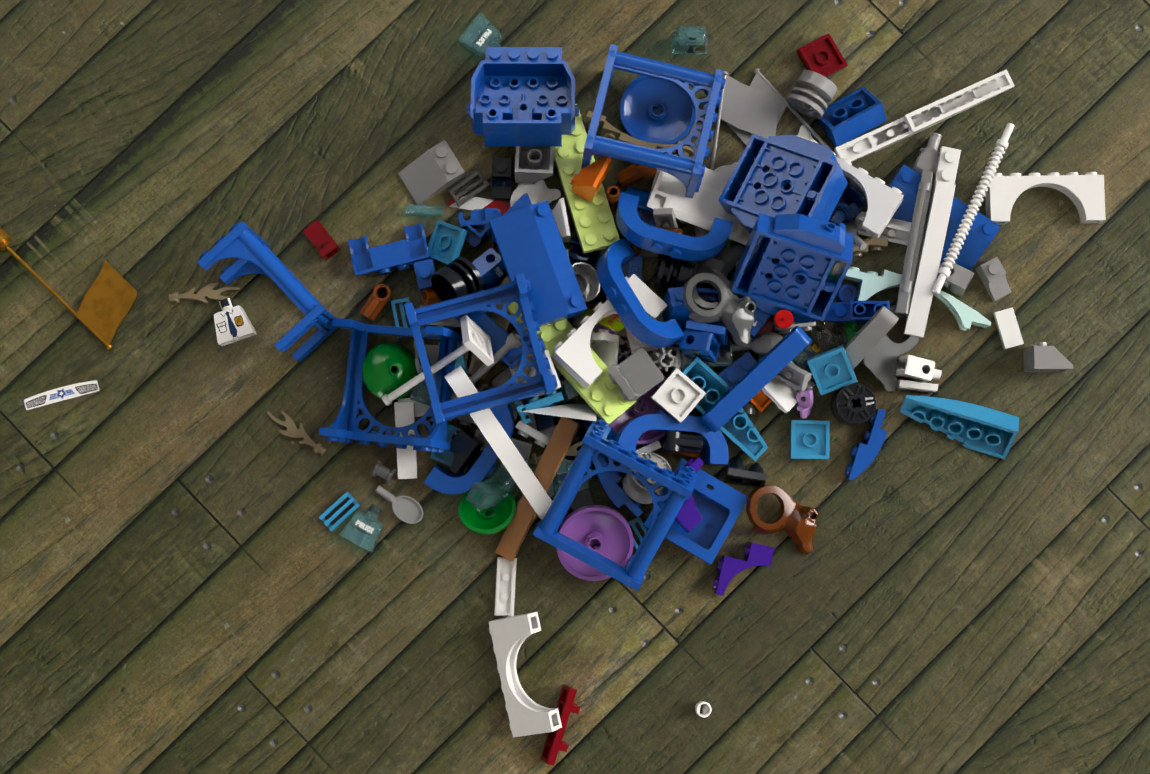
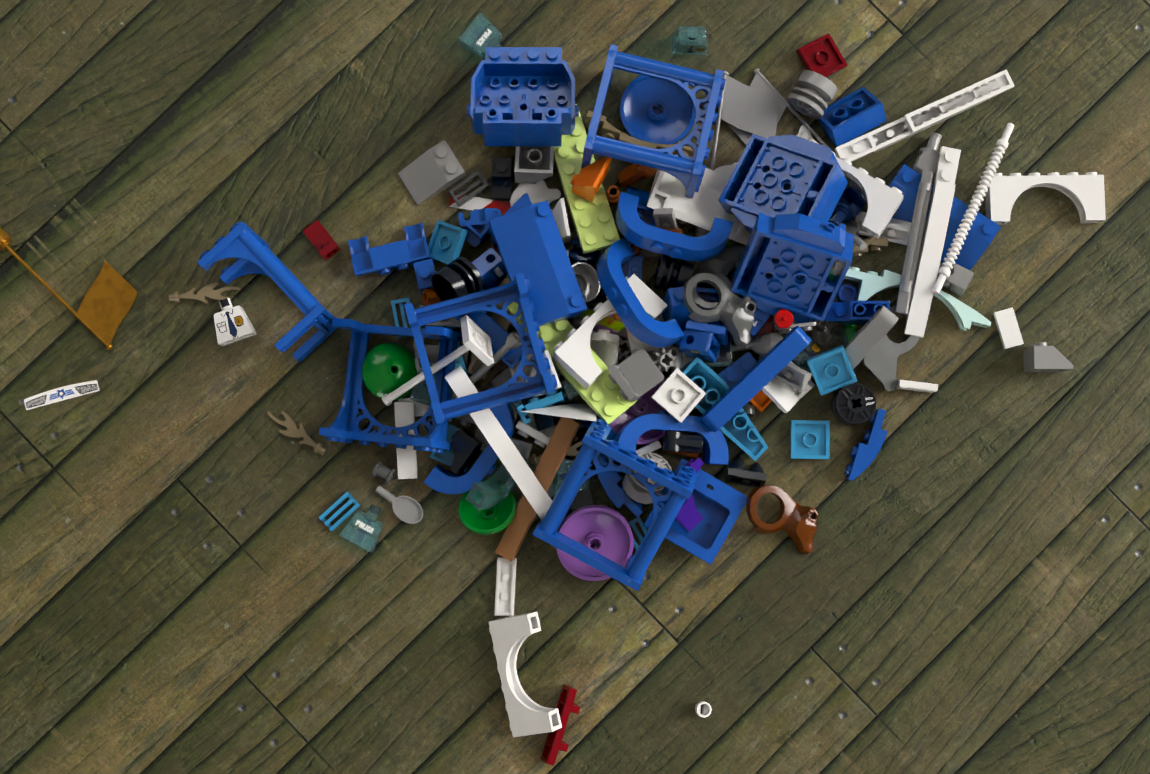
(375, 303): dark orange piece -> none
(424, 210): clear light blue pin -> none
(729, 567): dark purple arch -> none
(805, 404): lavender piece -> none
(917, 368): white torso -> none
(971, 424): dark azure wedge -> none
(994, 278): light grey arch -> none

